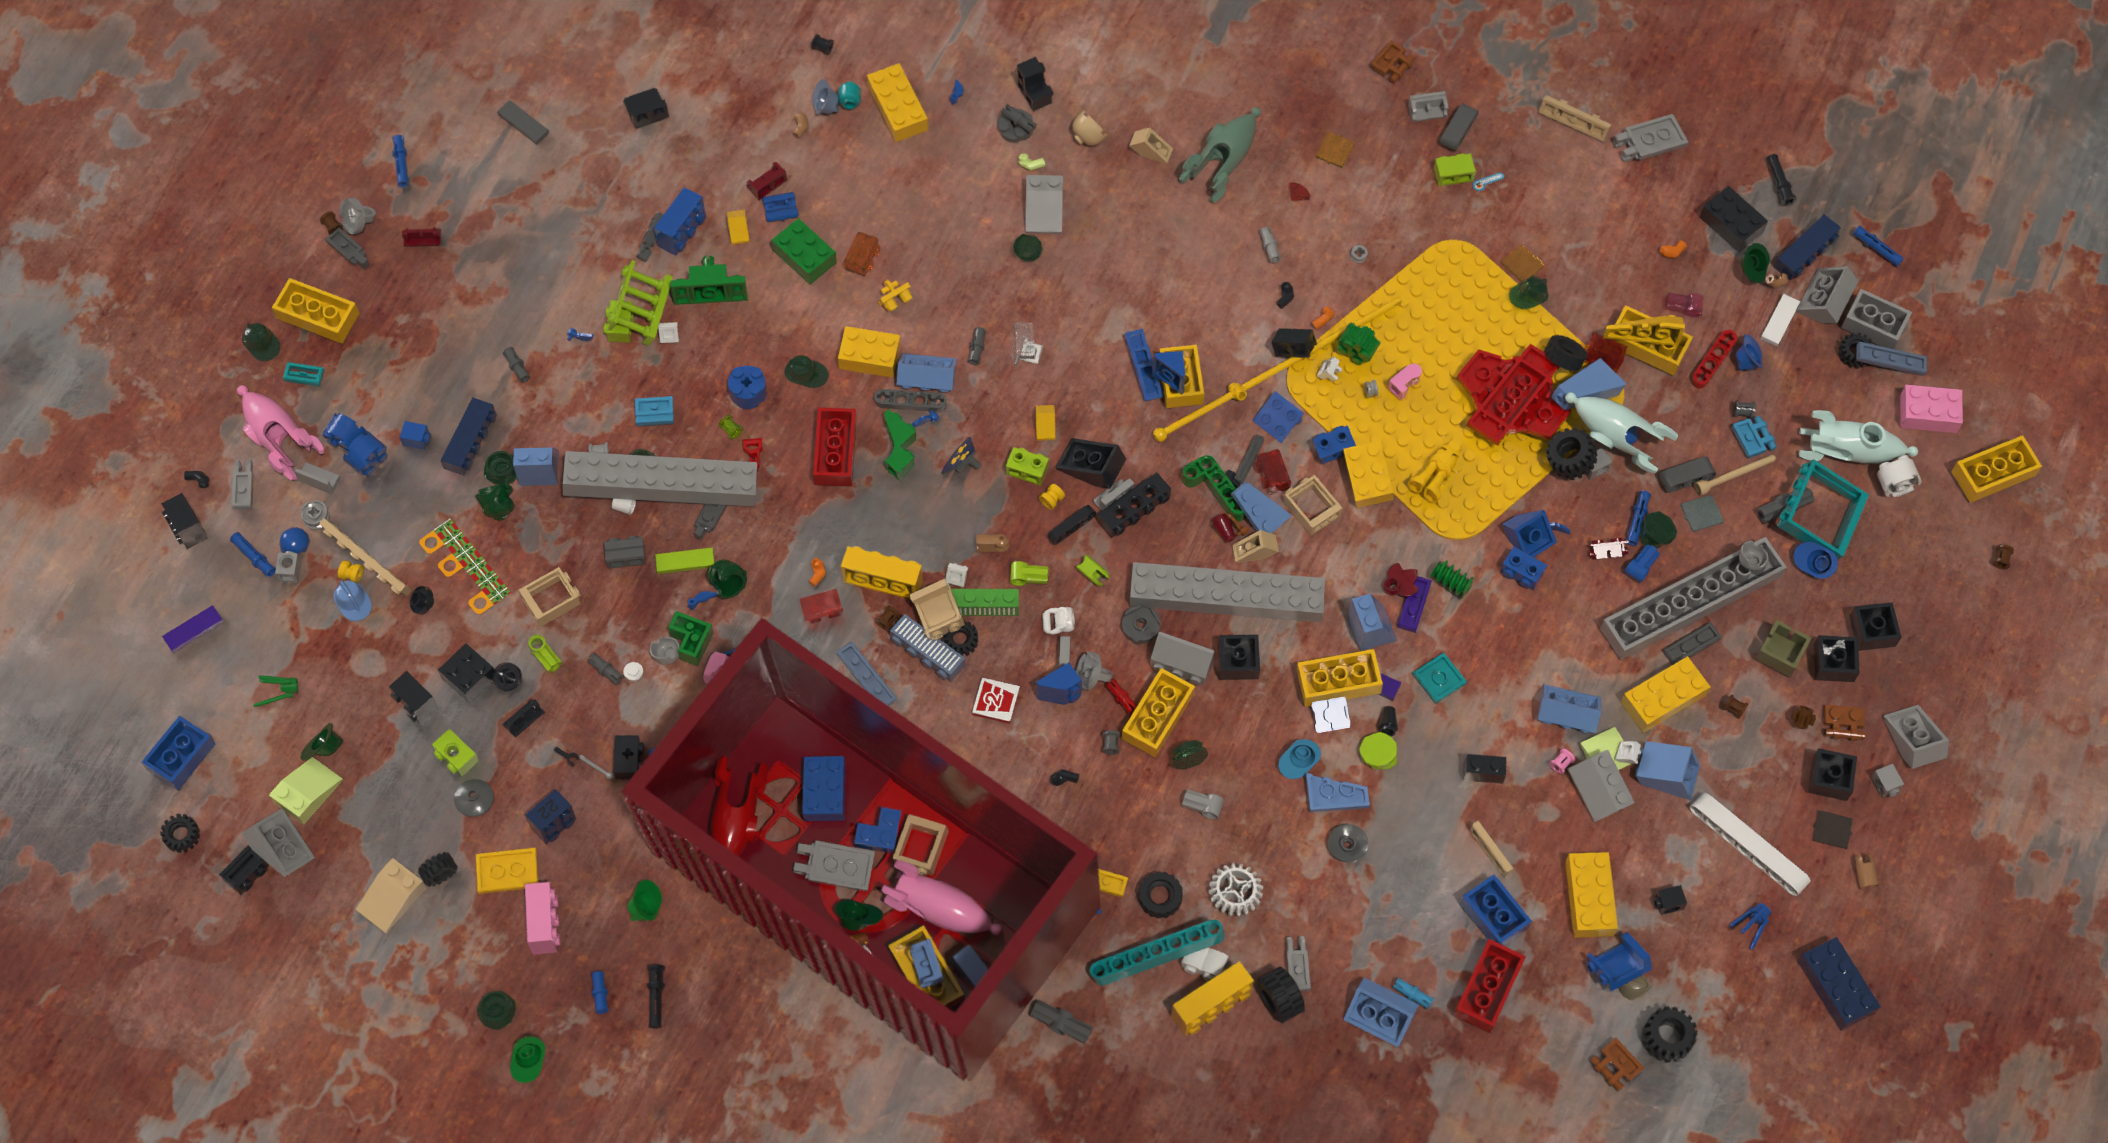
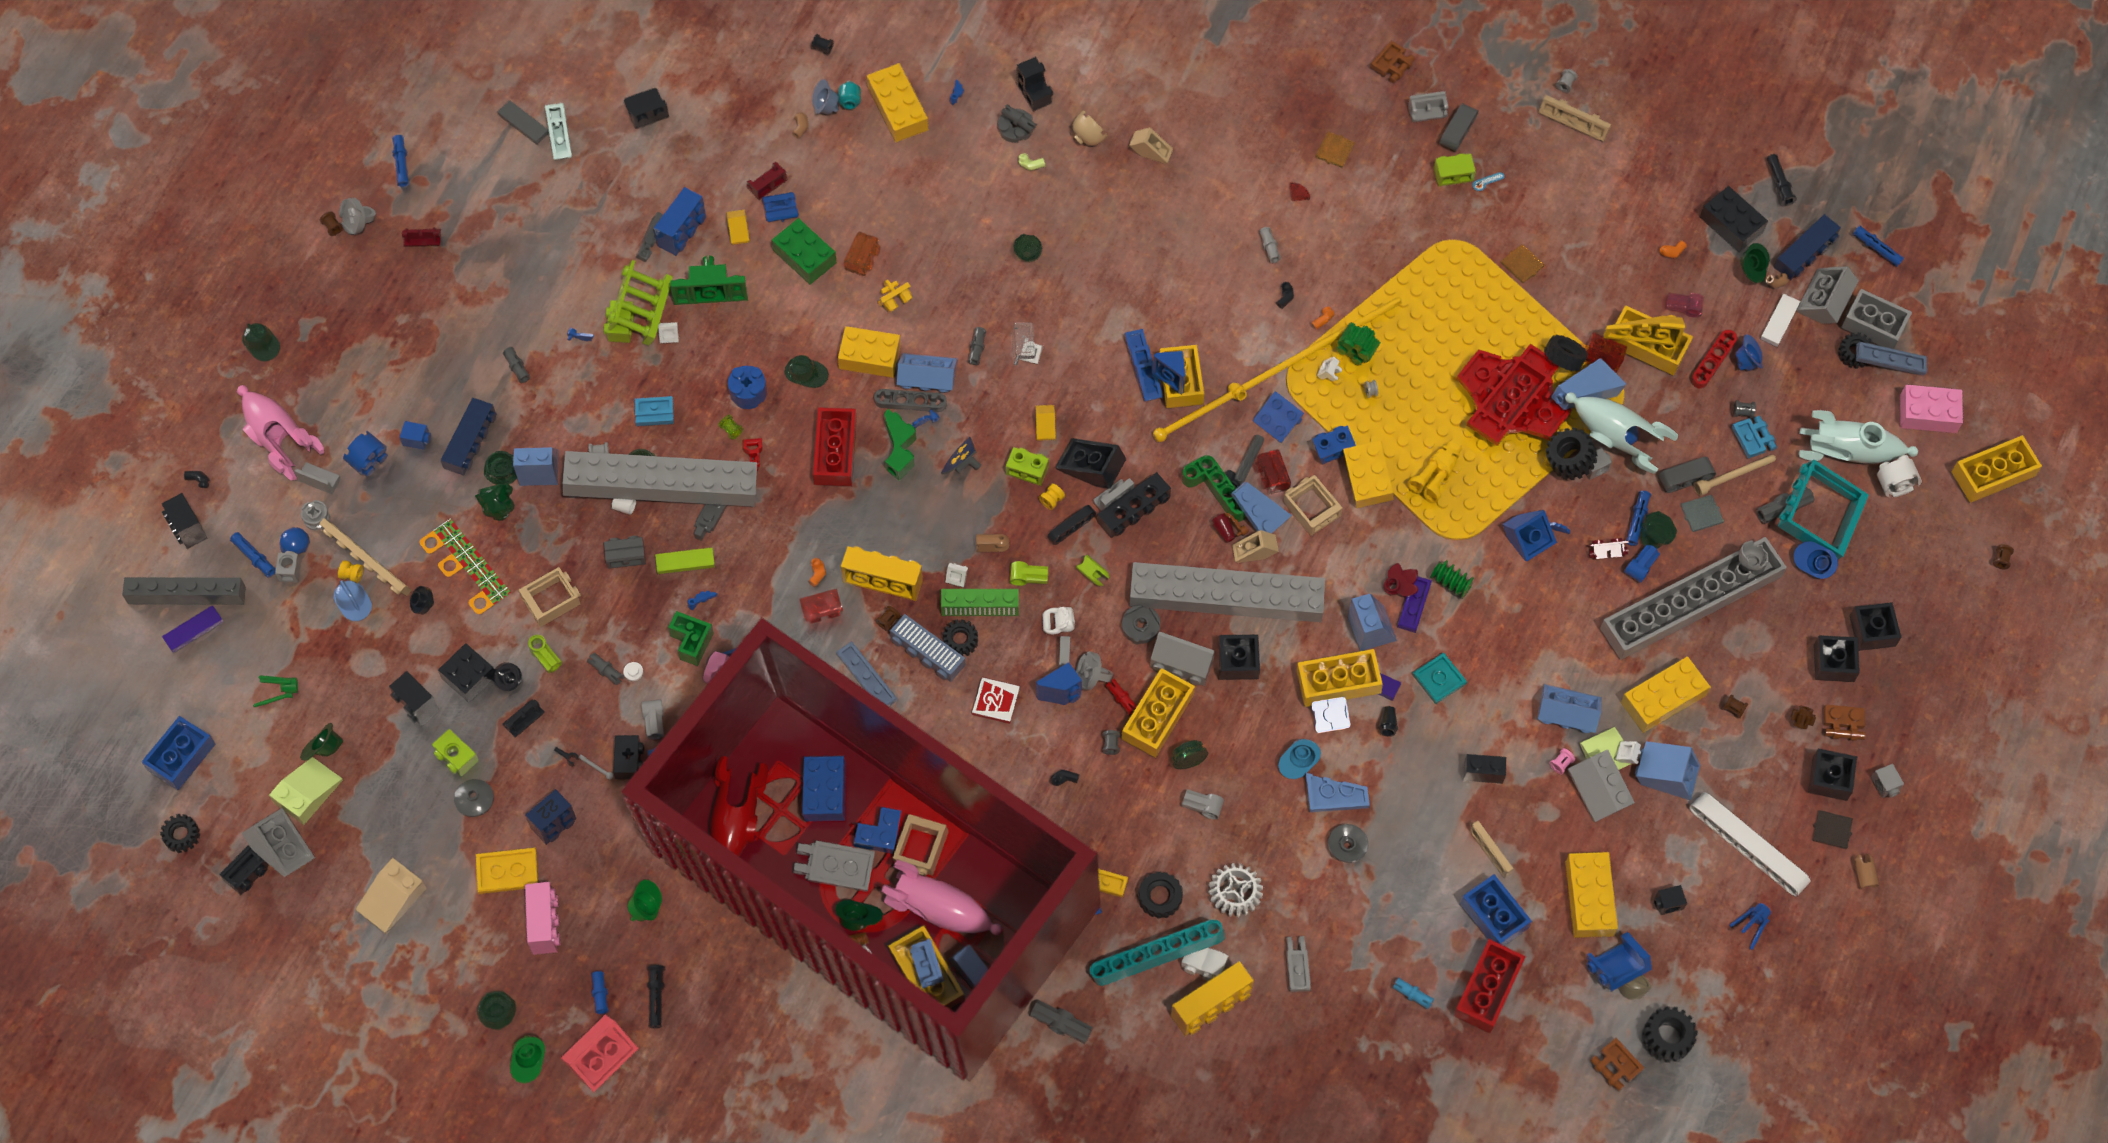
(183, 591): none -> dark grey brick
(242, 486): light grey hinge -> none
(305, 380): teal tile -> none
(315, 310): yellow brick -> none
(342, 431): blue brick -> none
(347, 248): dark grey hinge -> none
(437, 869): black tyre -> none
(558, 131): none -> light aqua slope
(599, 1053): none -> coral slope
(653, 715): none -> light grey piece
(665, 650): light grey hair -> none
(727, 578): dark green helmet -> none
(937, 609): tan panel -> none
(1044, 204): light grey slope -> none
(1227, 145): sand green piece -> none
(1280, 994): black tyre -> none
(1294, 342): black hinge -> none
(1355, 258): light grey bush -> none
(1379, 751): lime hat -> none
(1381, 1012): medium blue slope -> none
(1404, 379): bright pink leg -> none
(1523, 568): blue brick -> none
(1529, 293): clear green piece -> none
(1566, 81): none -> light grey bush
(1651, 138): light grey tile -> none
(1692, 643): dark grey tile -> none
(1783, 653): olive piece -> none
(1838, 983): dark blue brick -> none
(1917, 736): light grey slope -> none

